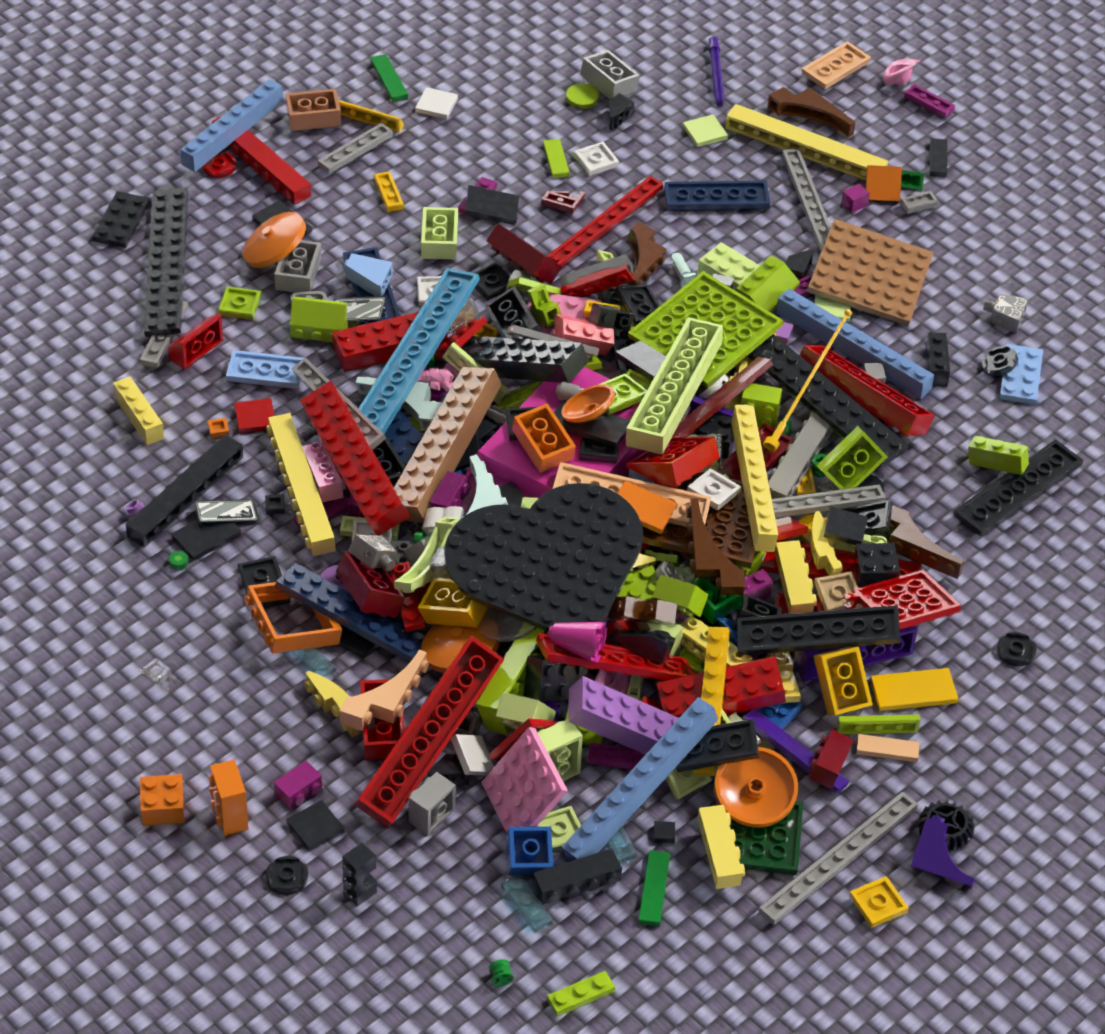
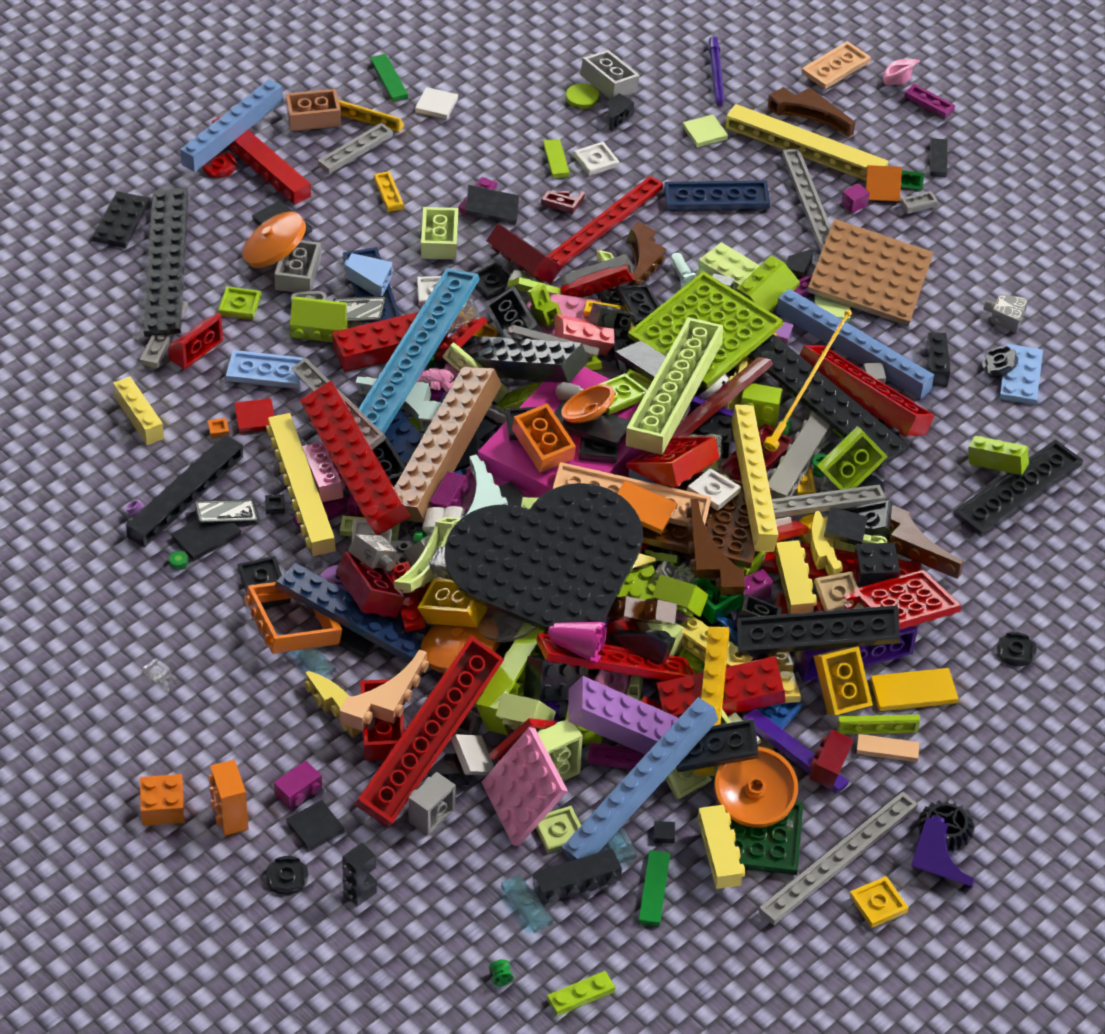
(528, 850): blue brick -> none

